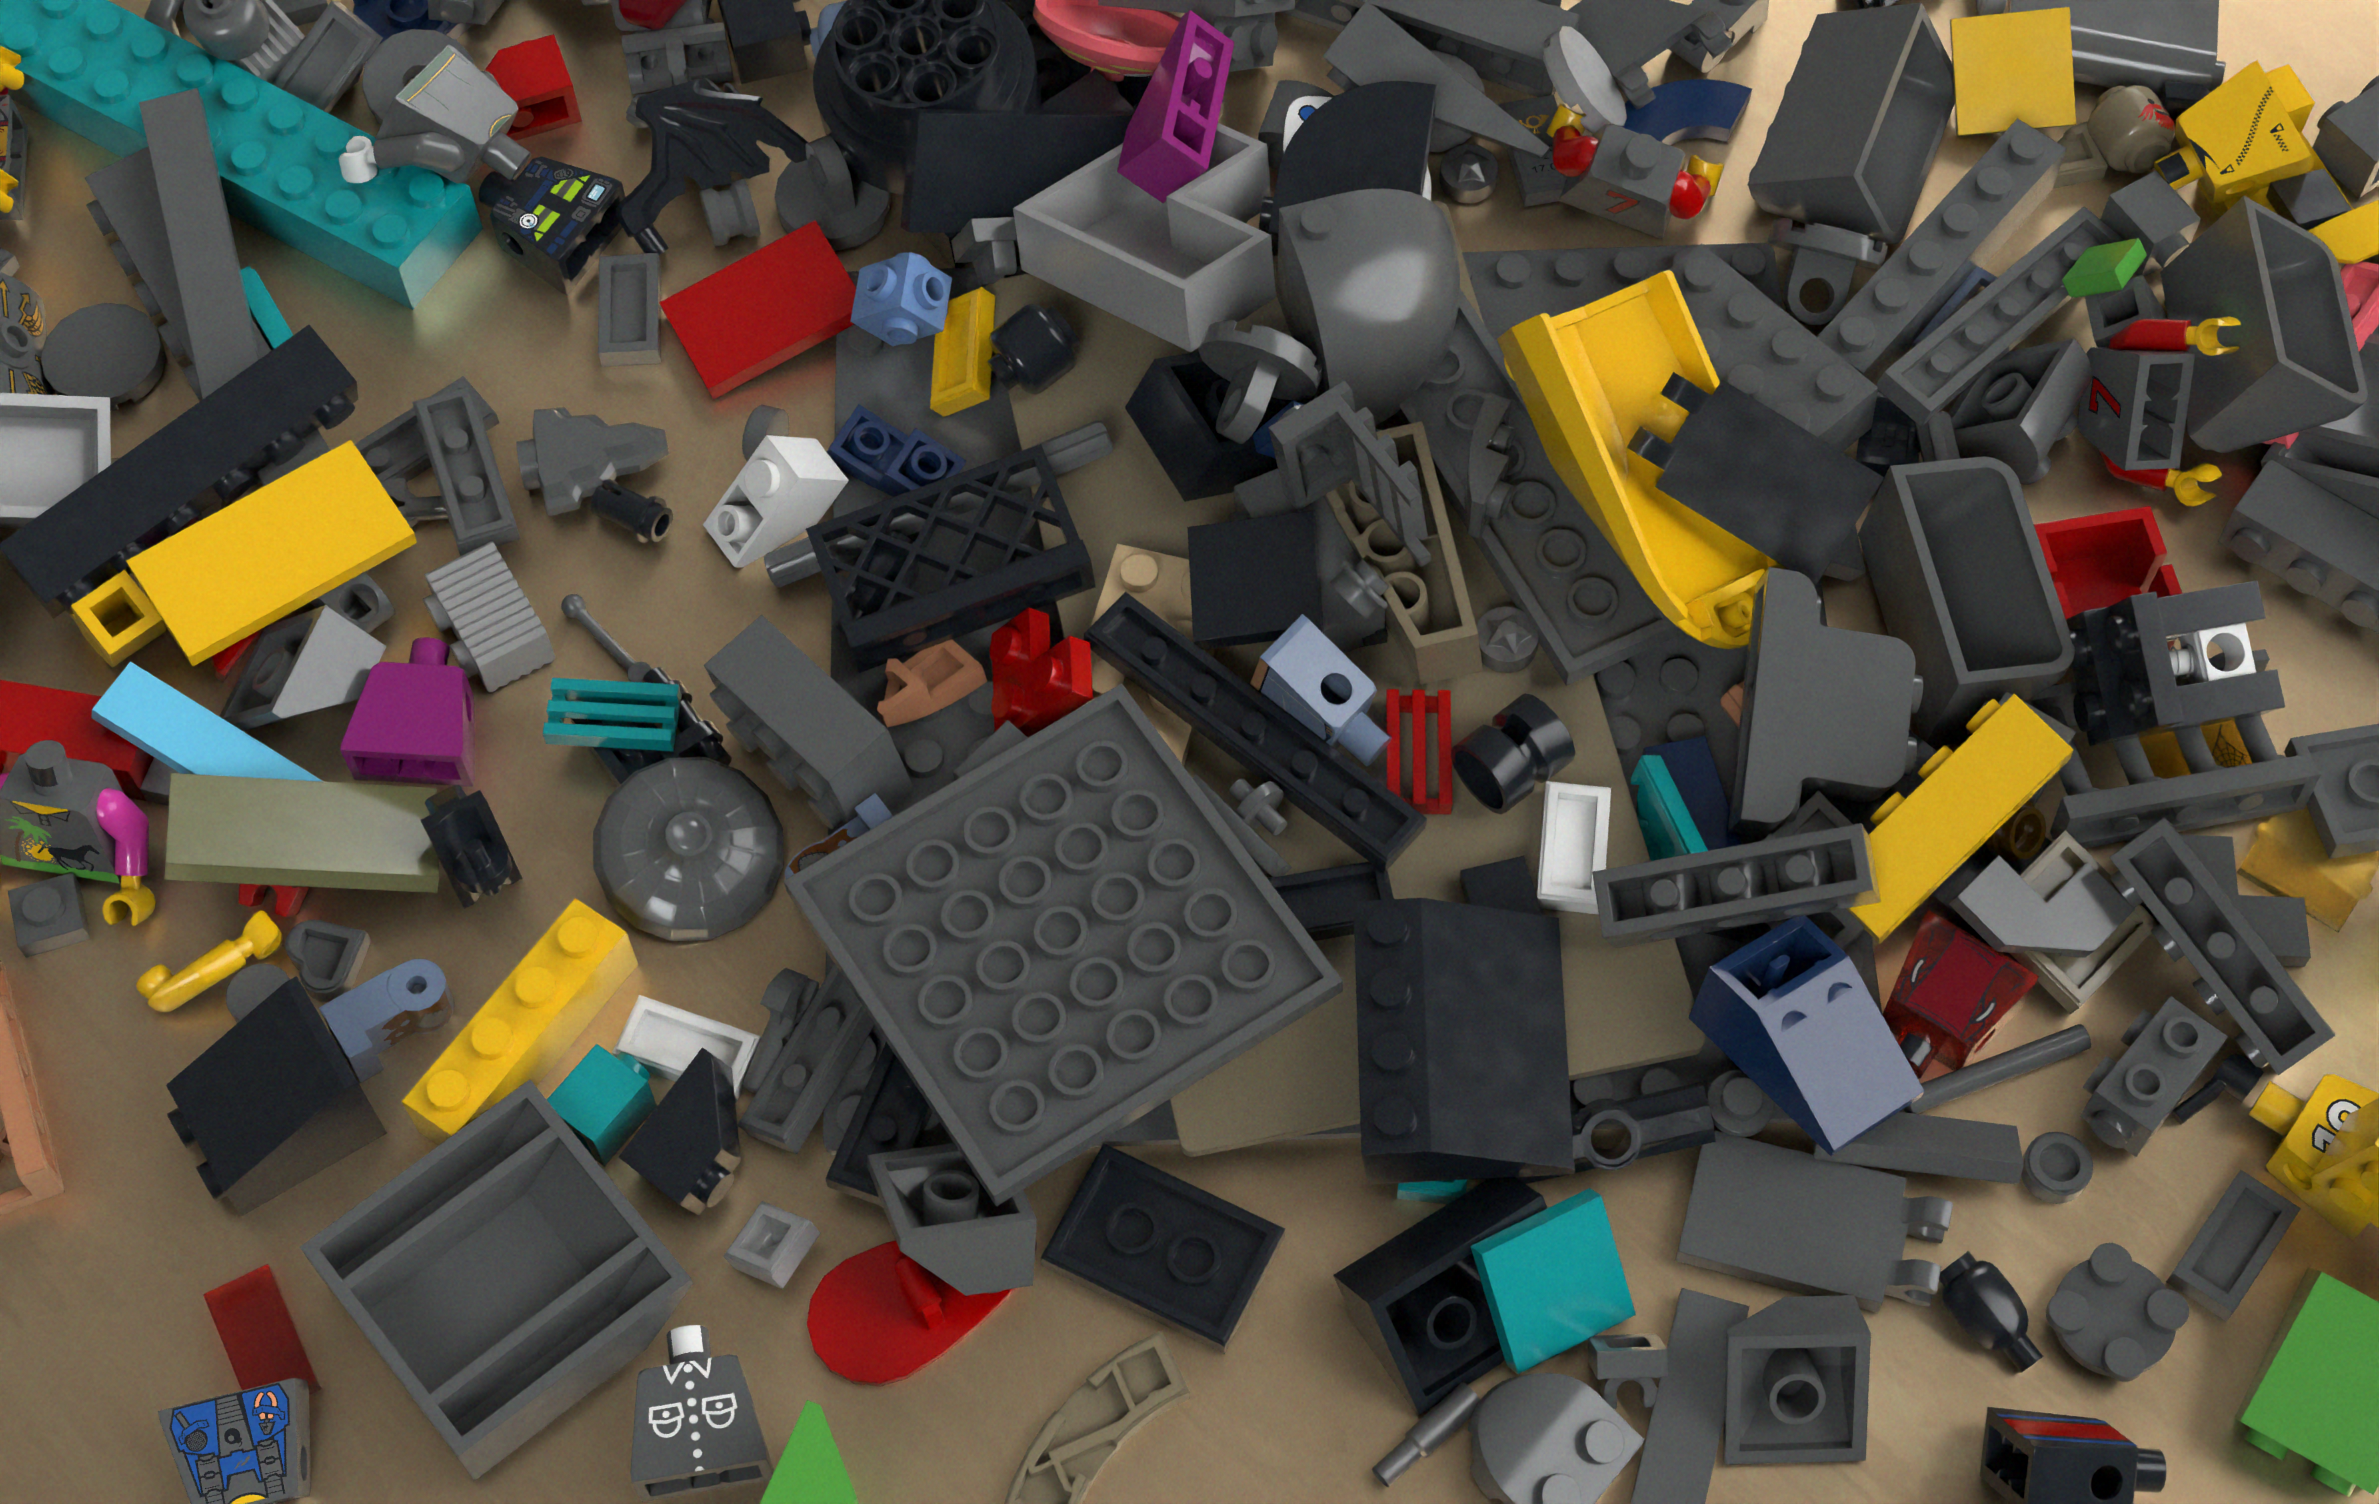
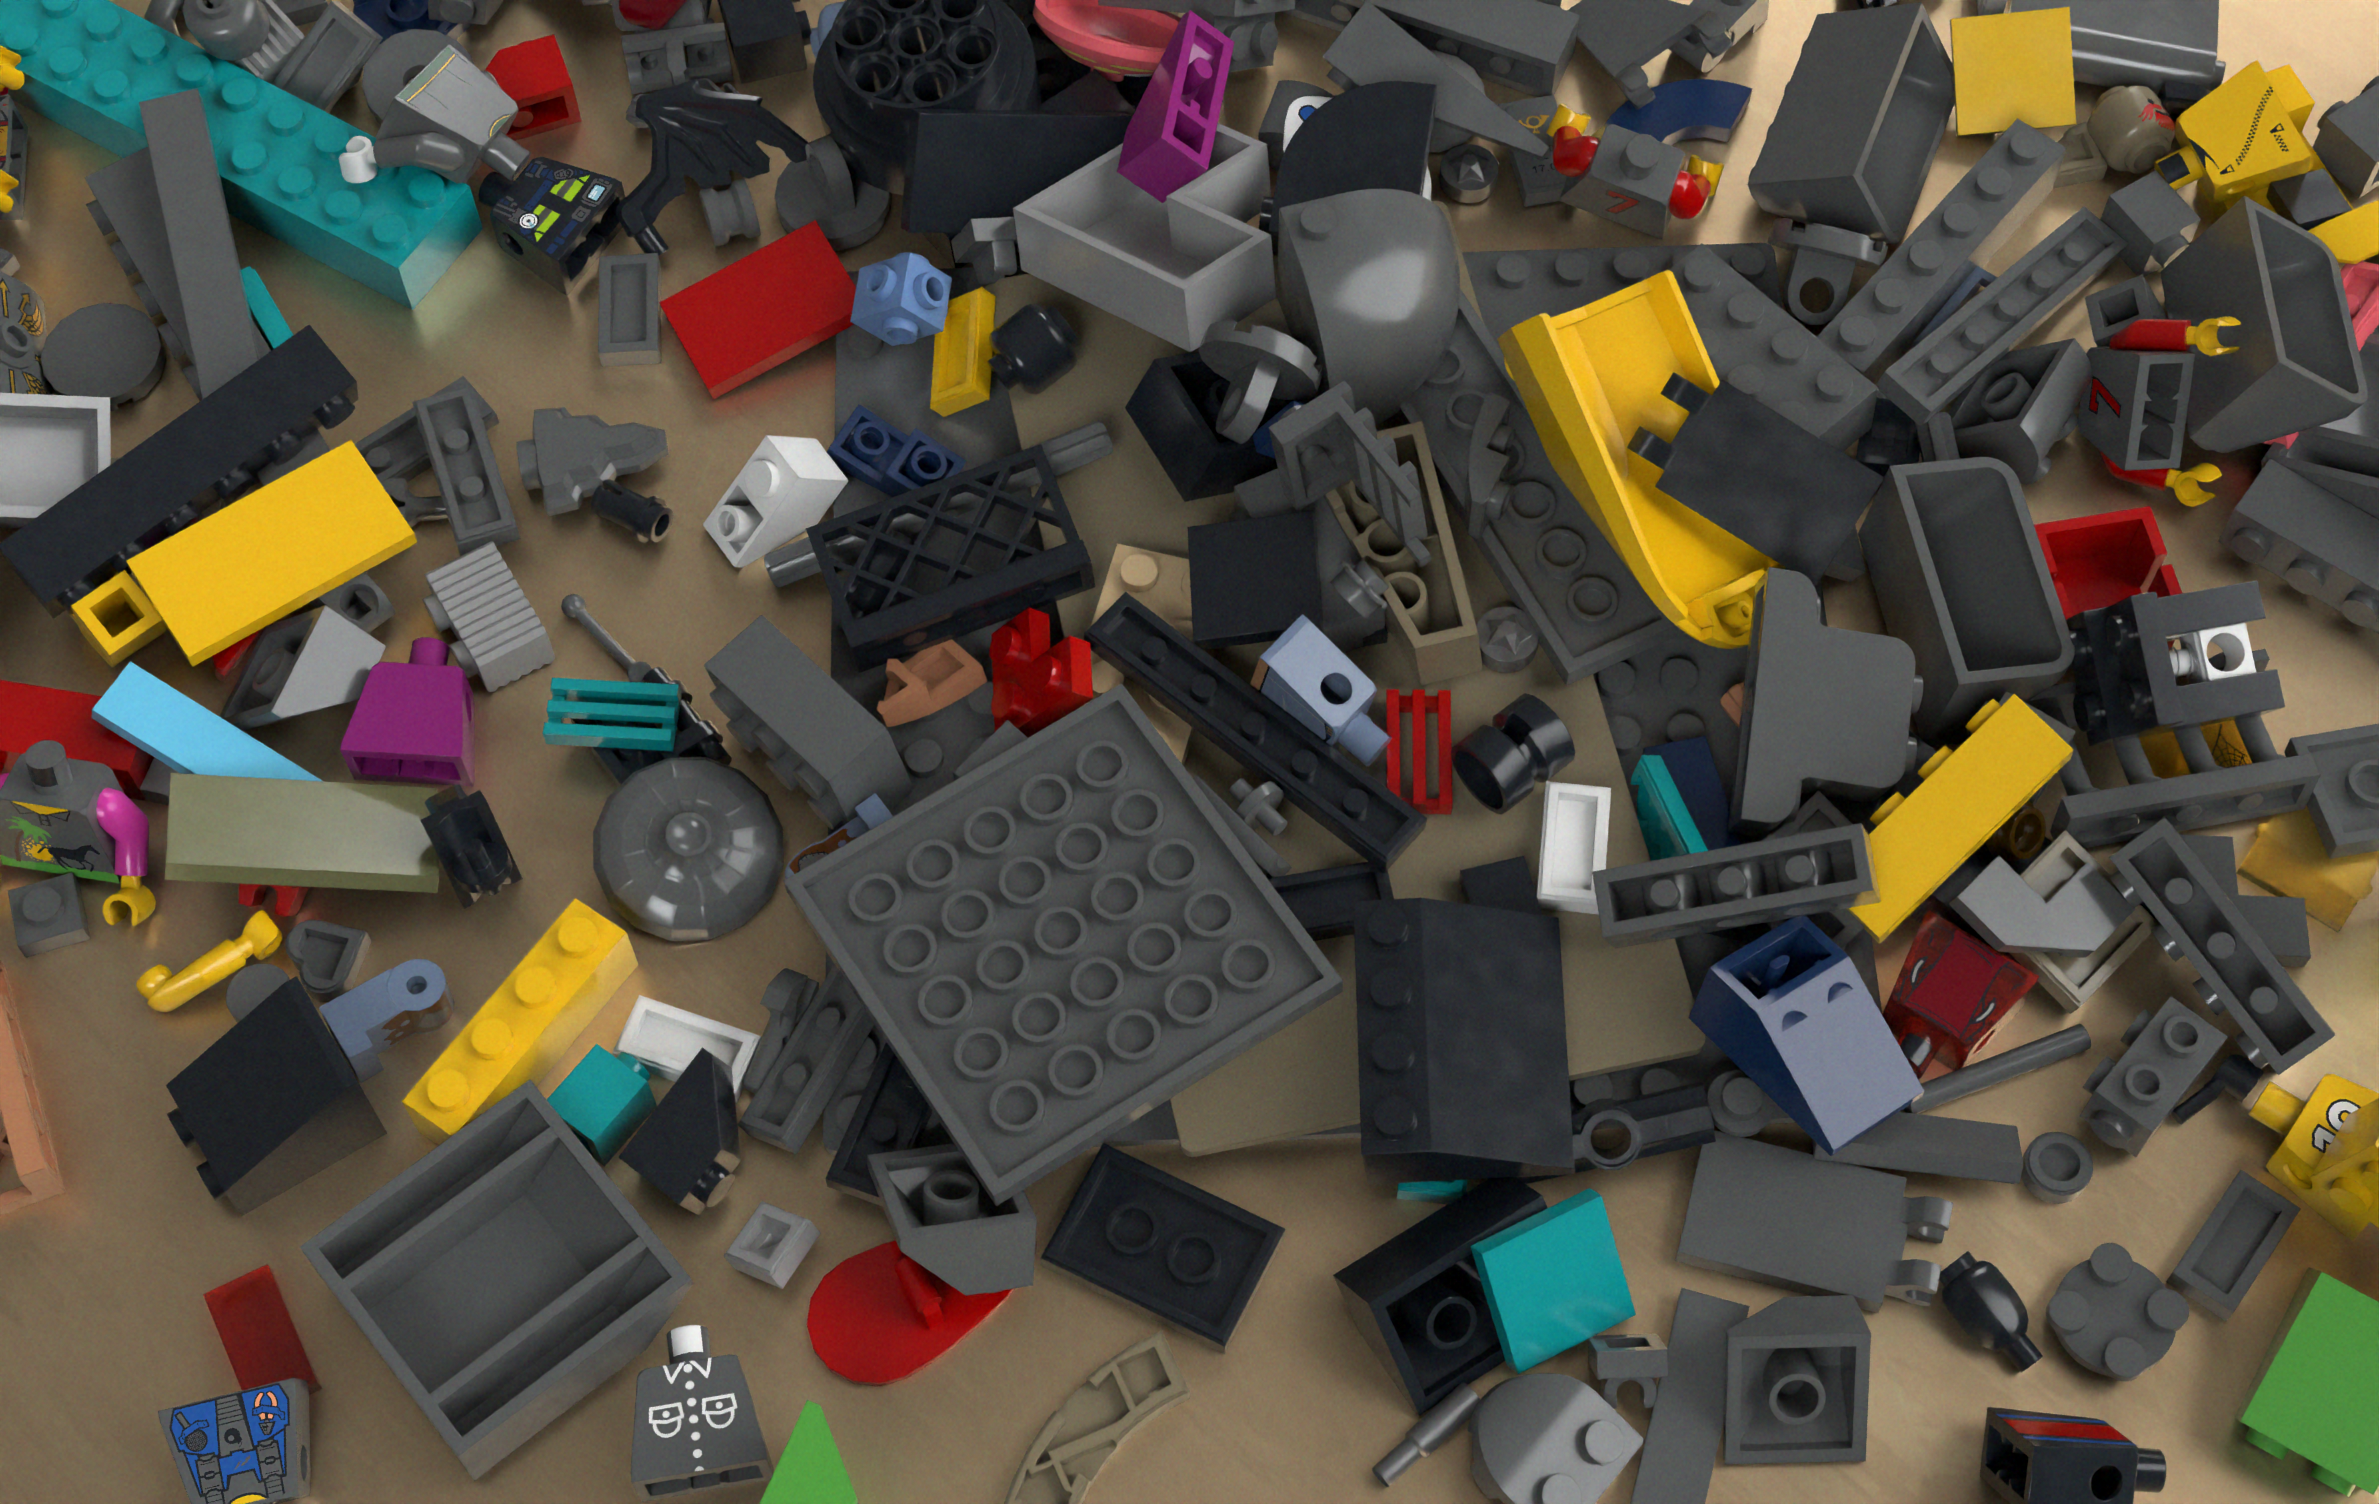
(762, 422): dark grey tile -> none
(1583, 79): light grey tile -> none
(2104, 268): bright green tile -> none

